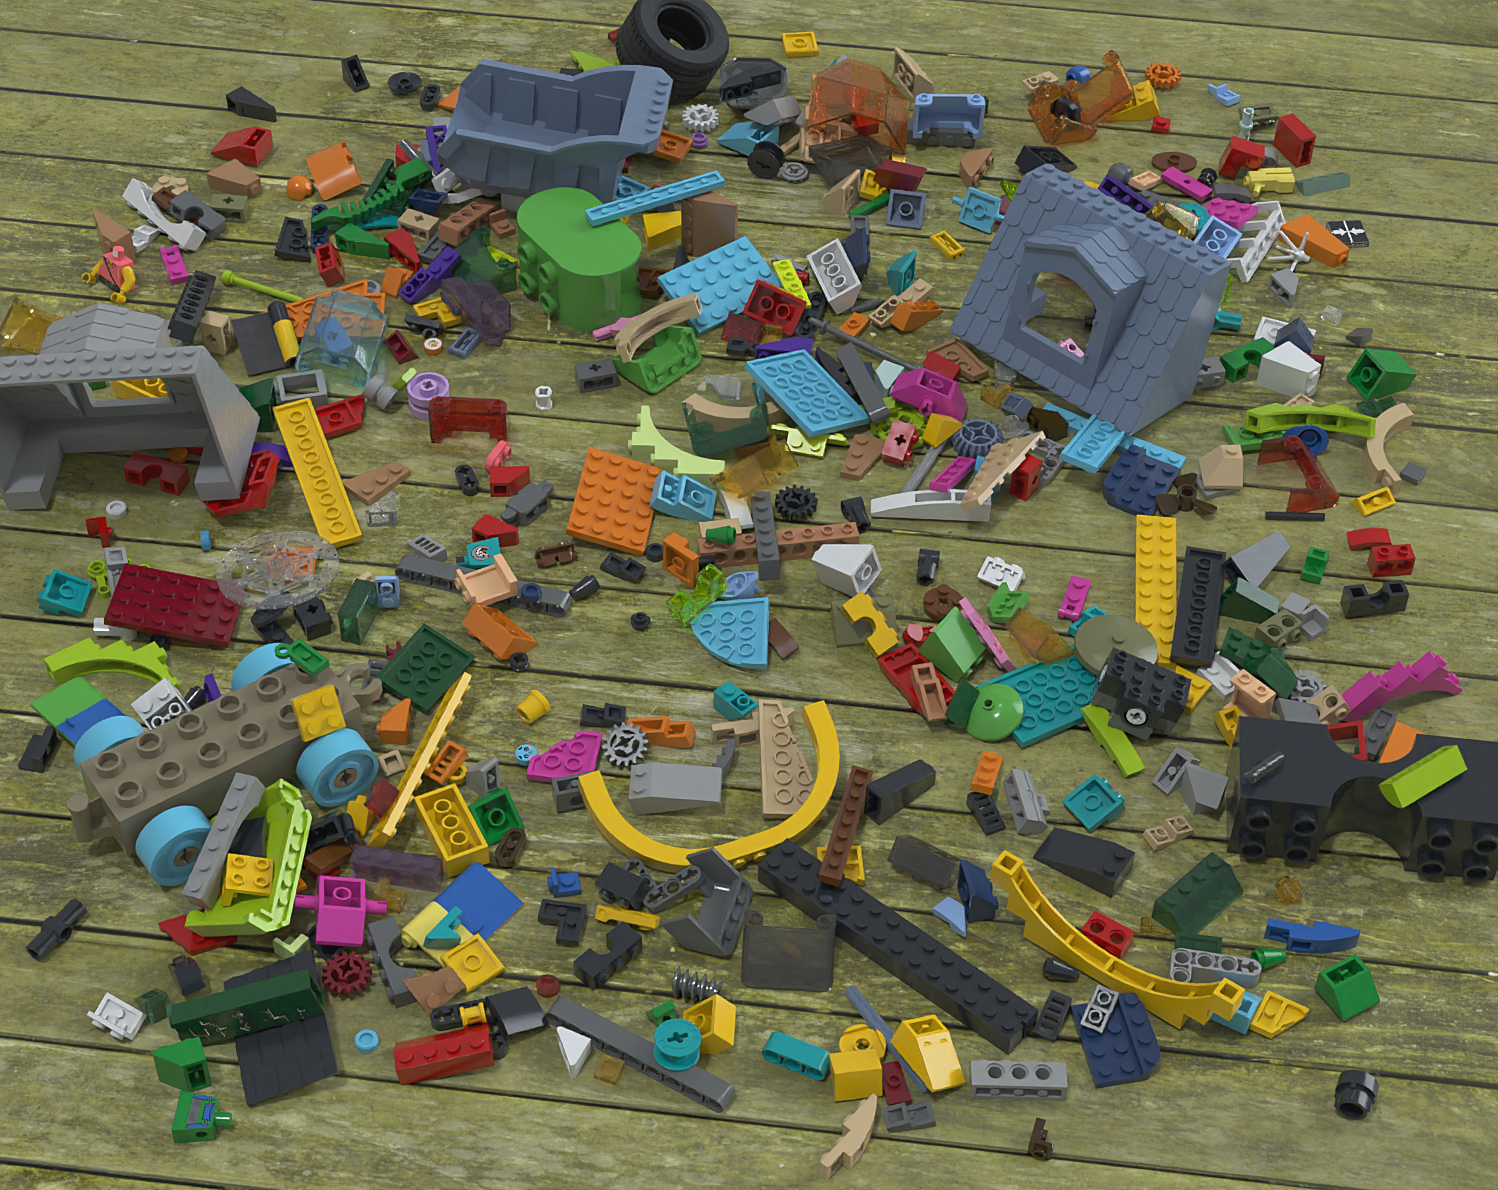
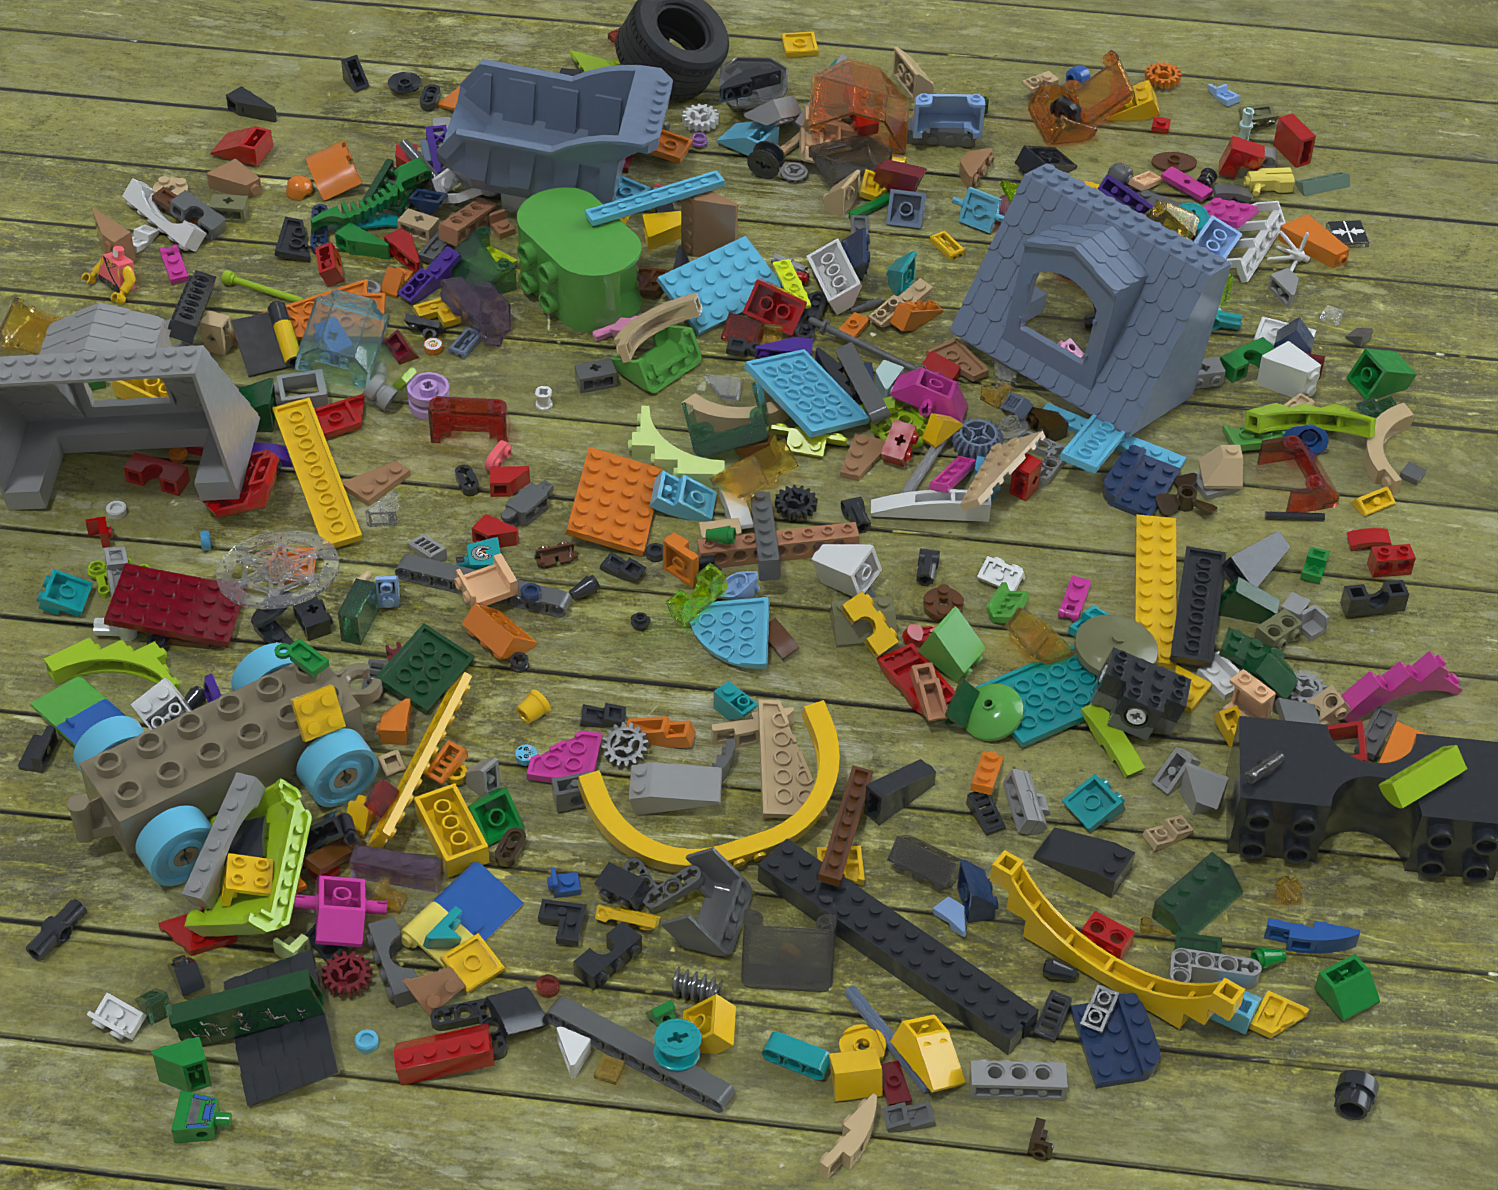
(473, 1015): yellow bush -> none
(986, 635): bright pink plate -> none

